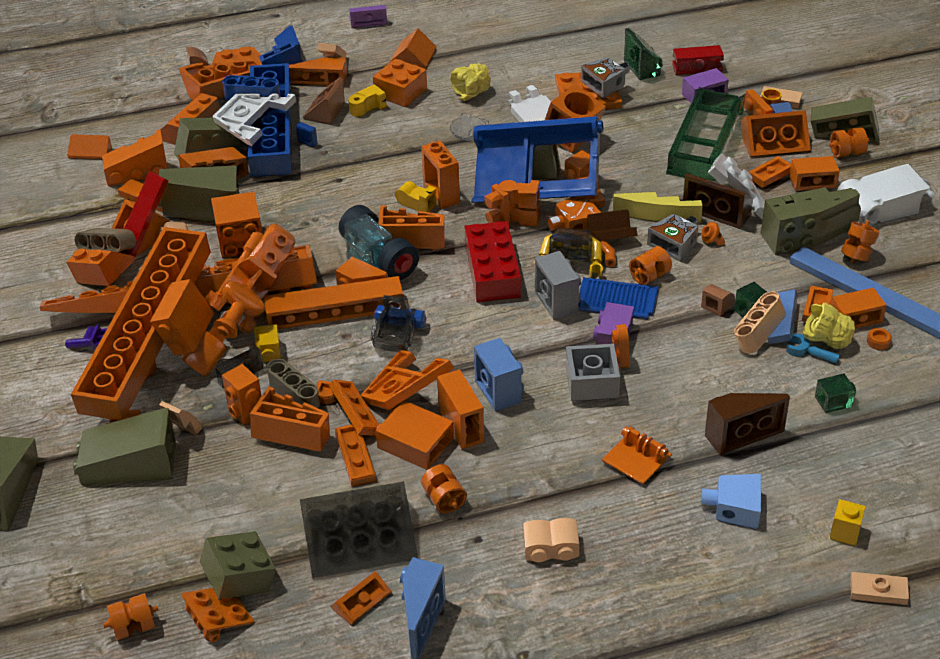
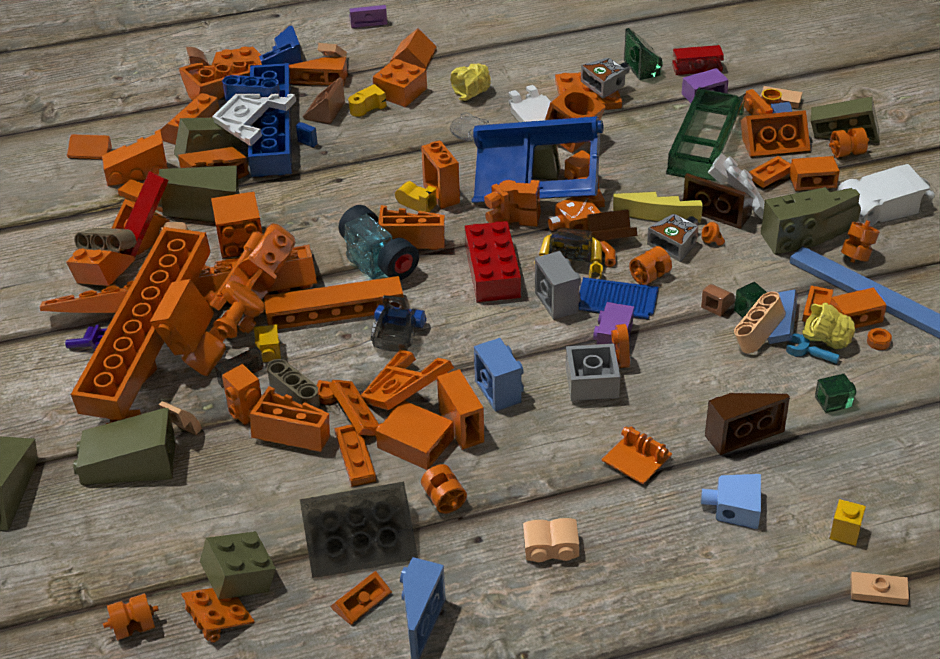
(357, 271): orange slope -> none

